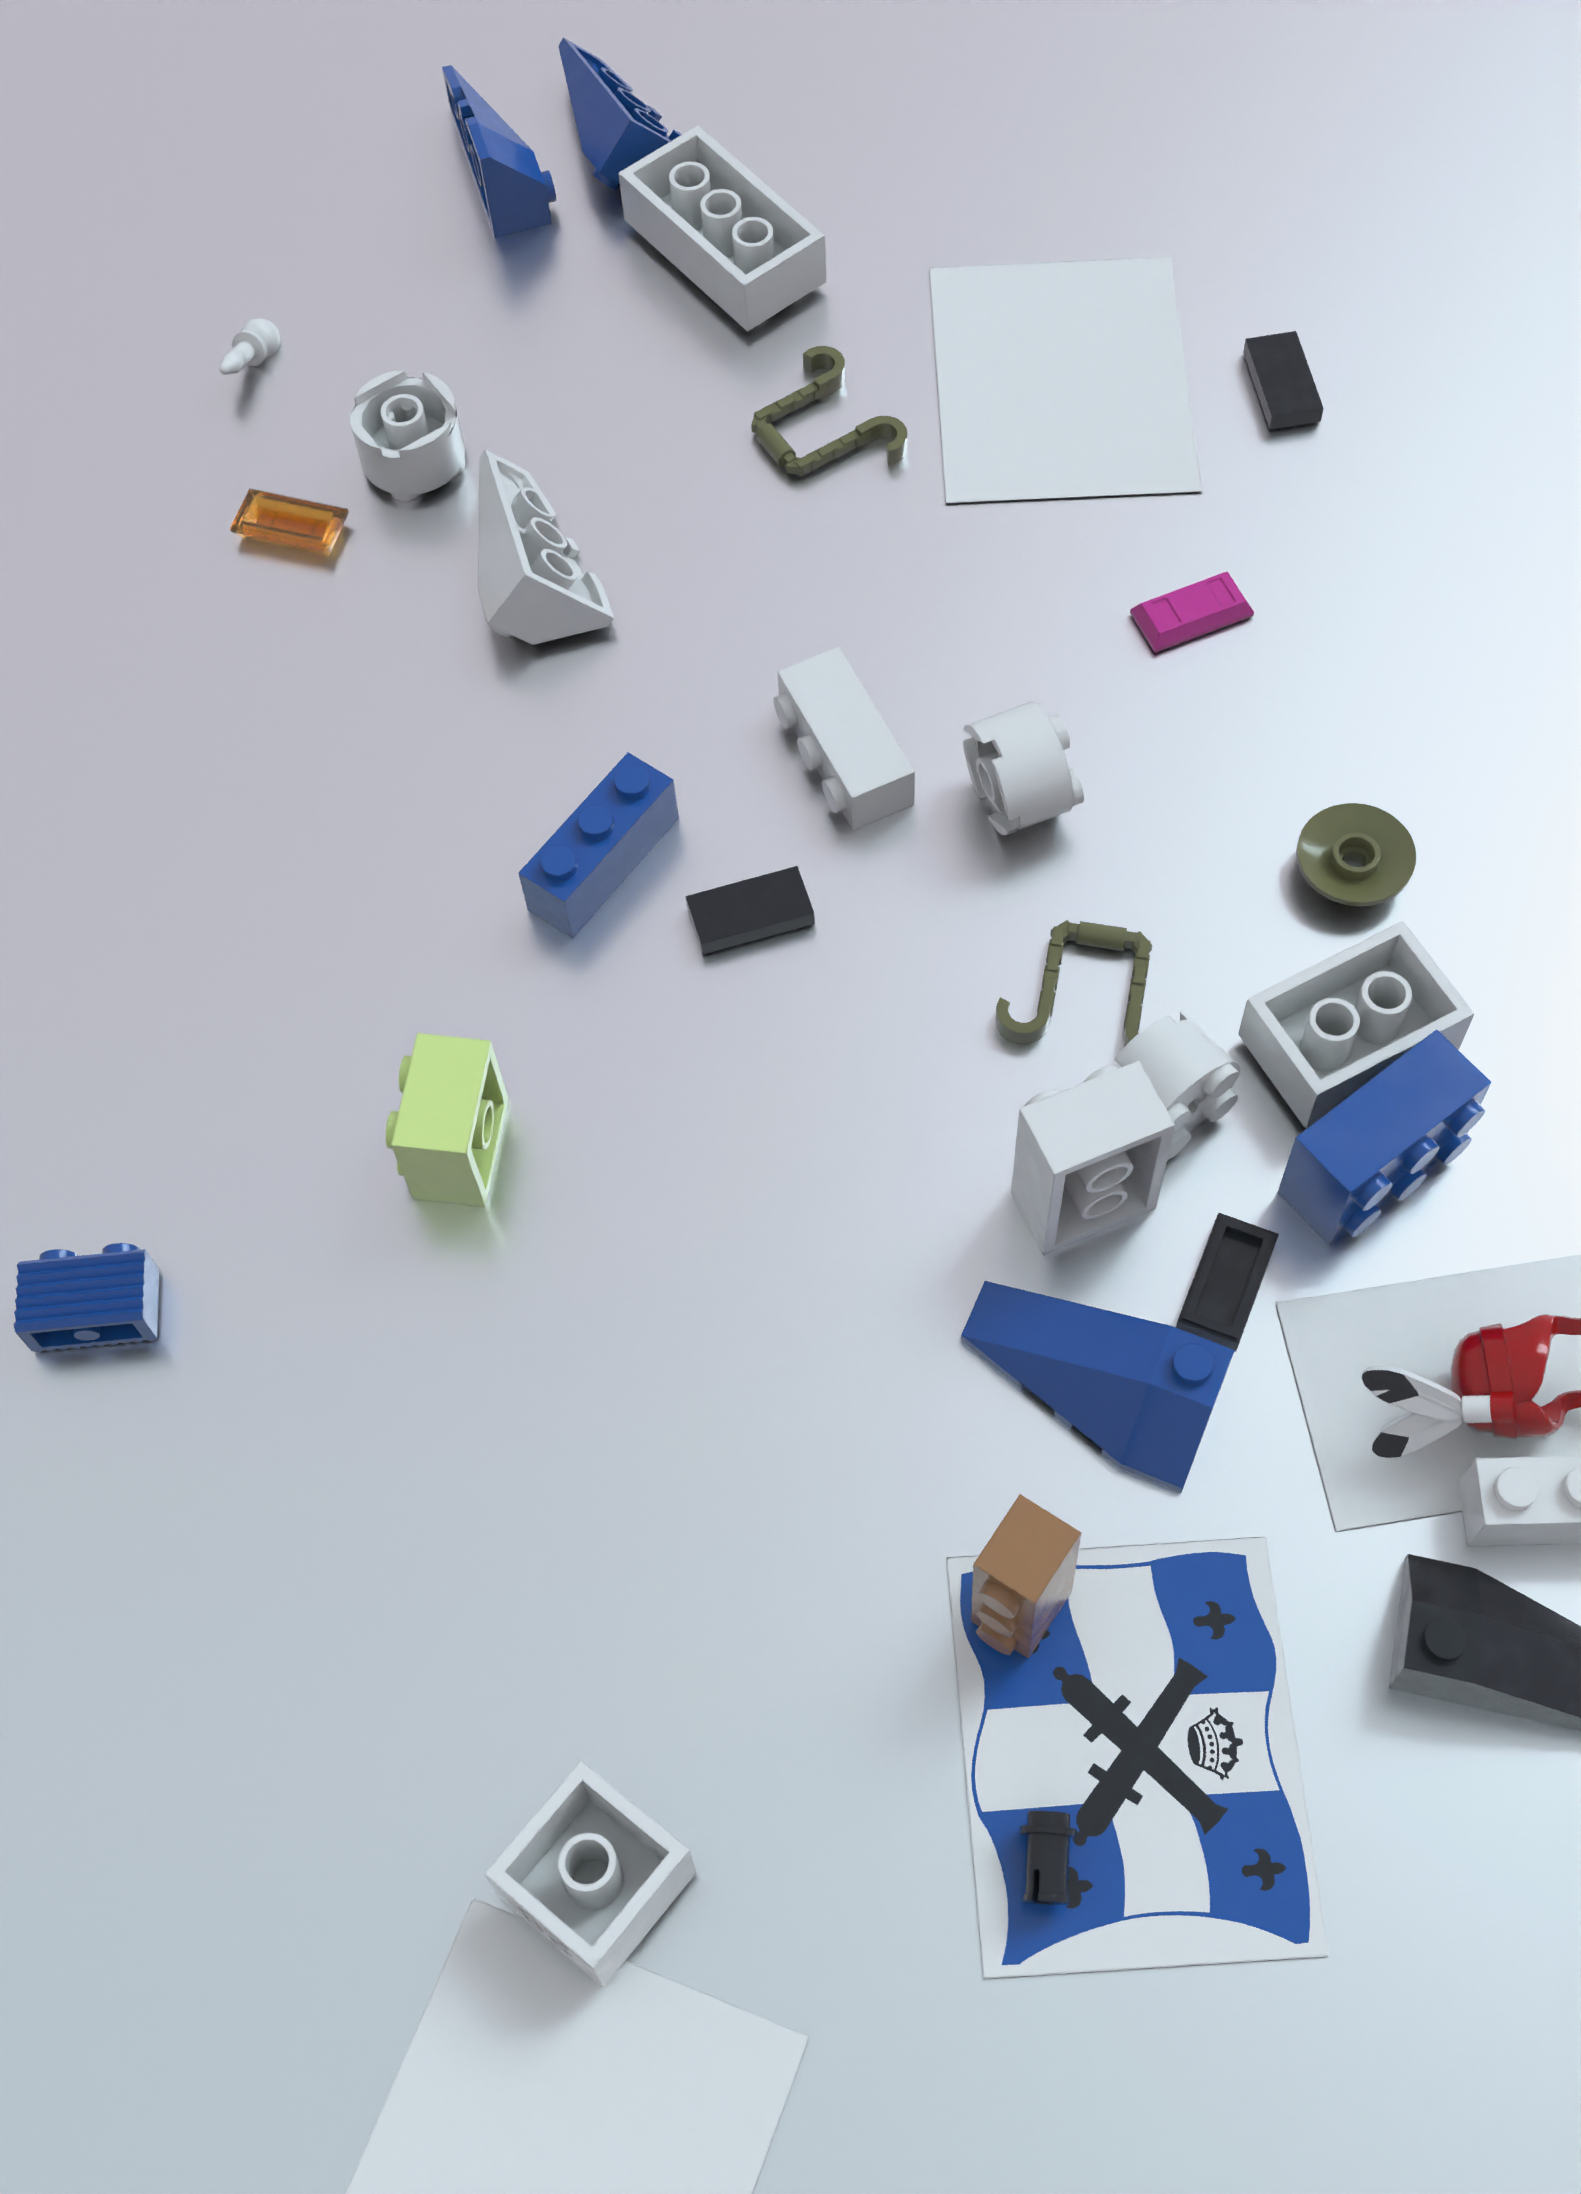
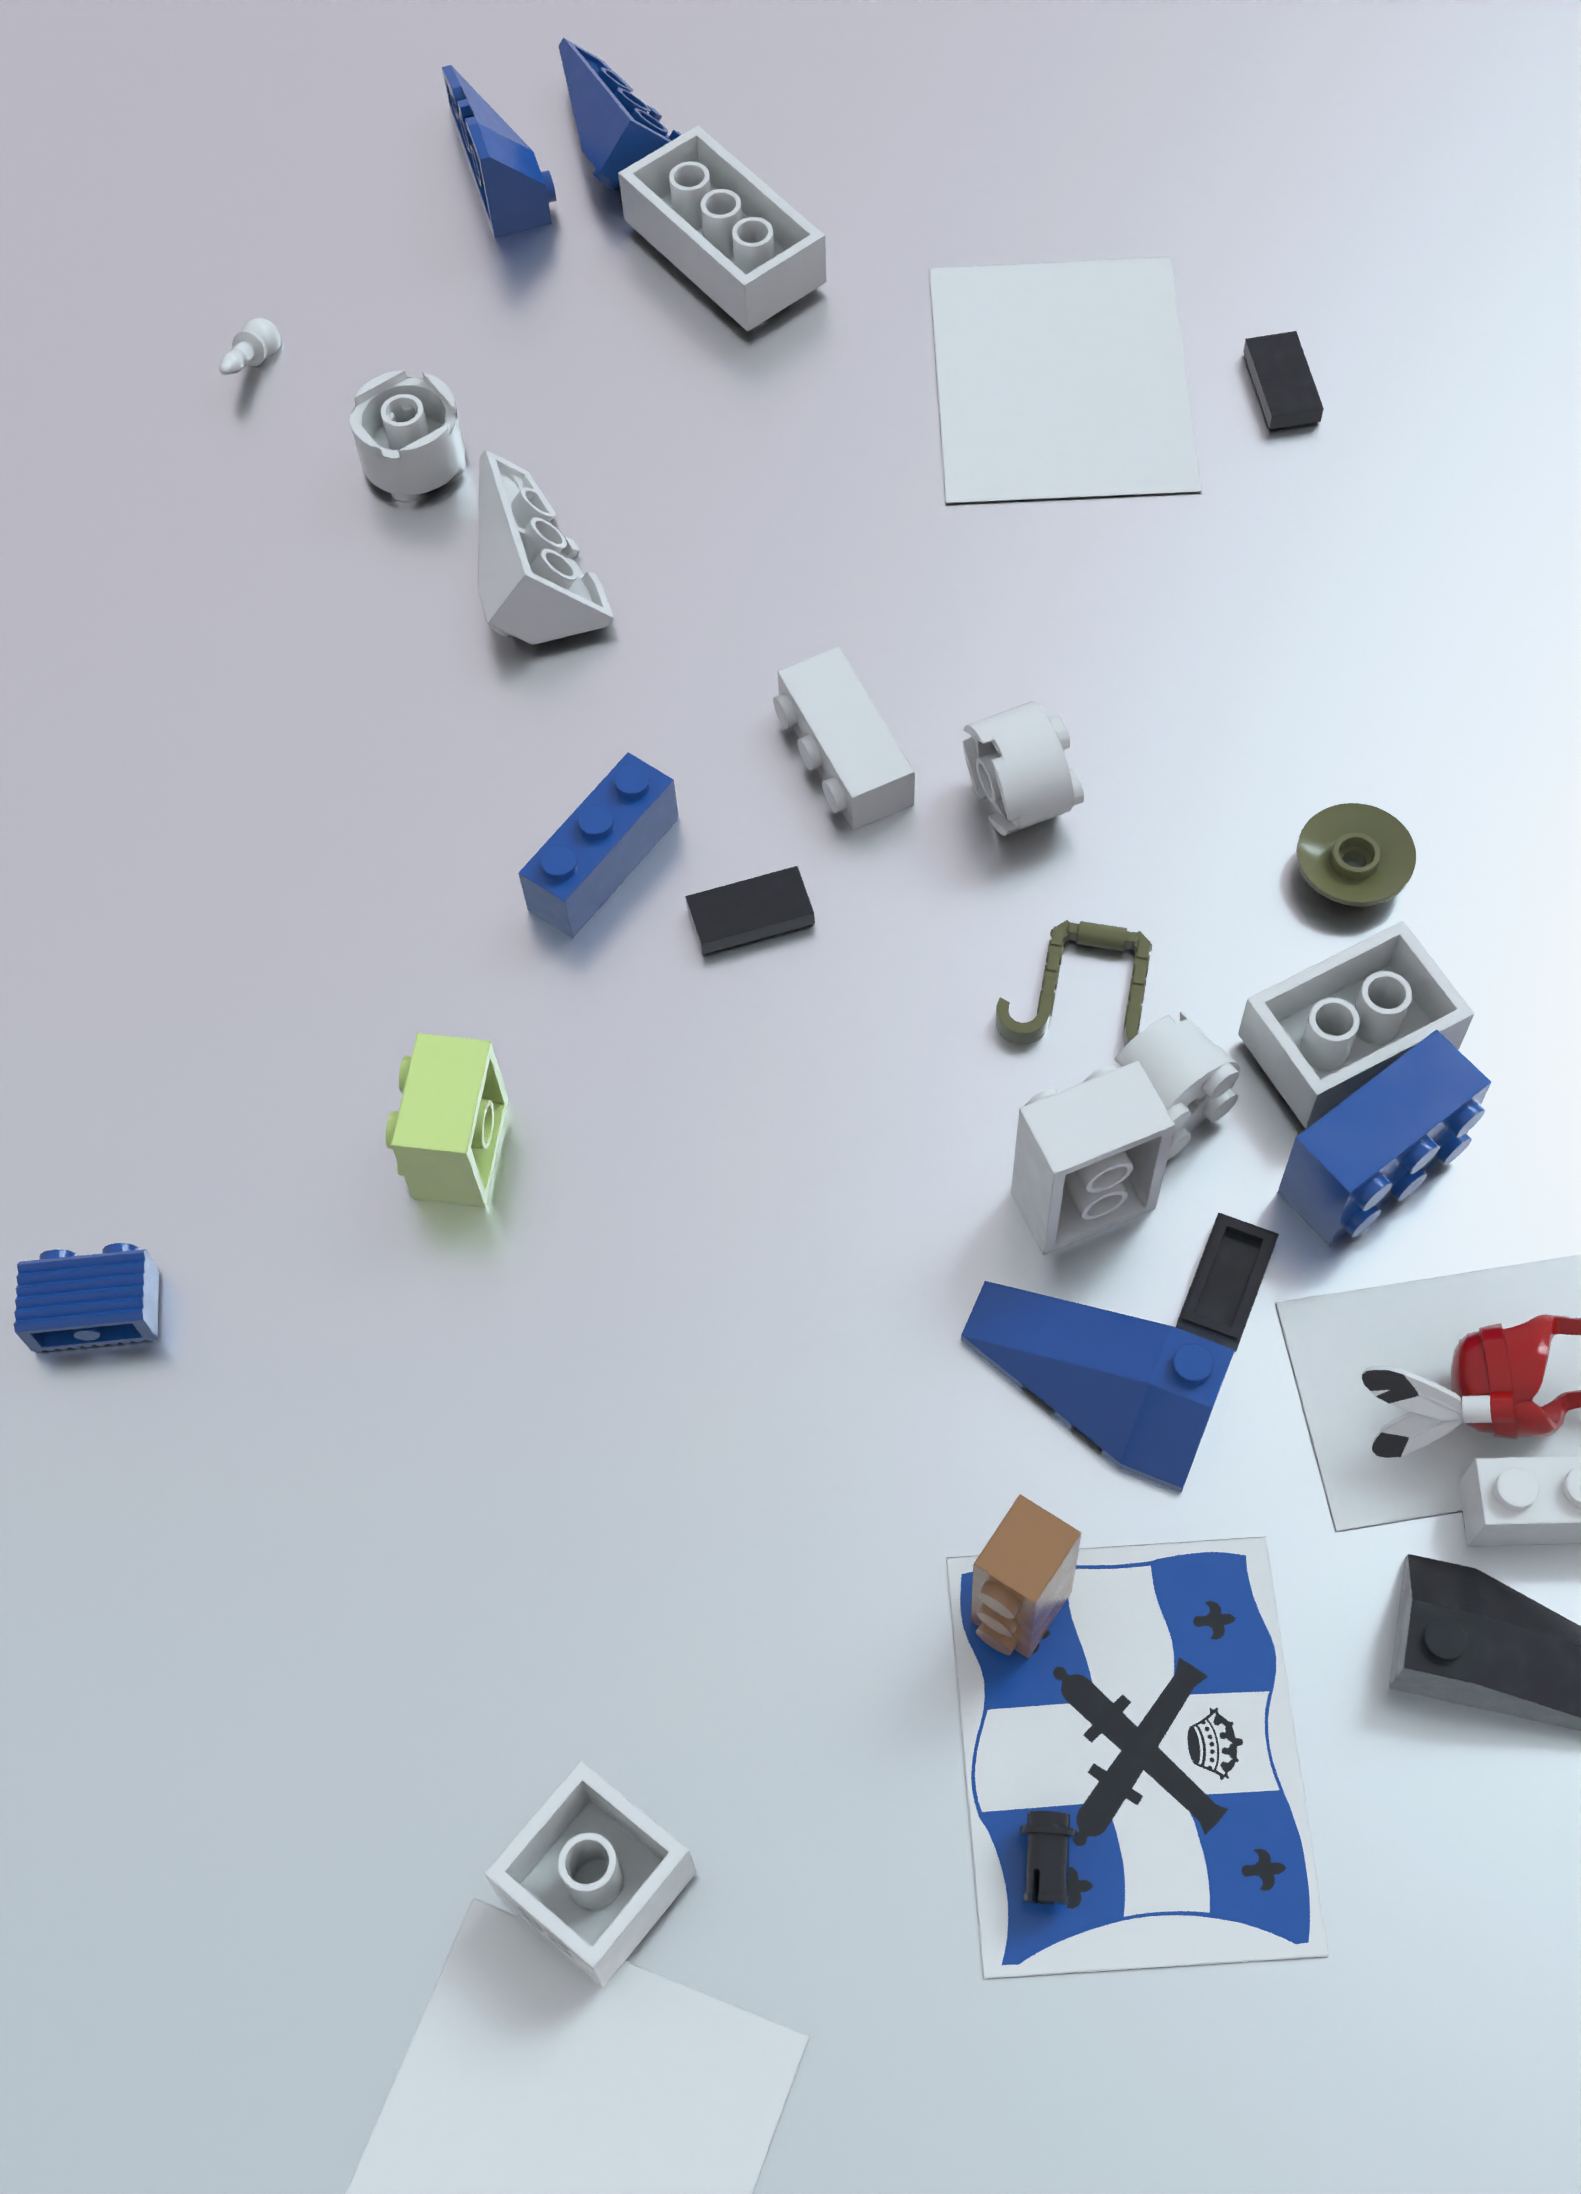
(289, 521): clear orange tile -> none
(823, 386): olive piece -> none
(1191, 611): dark pink tile -> none

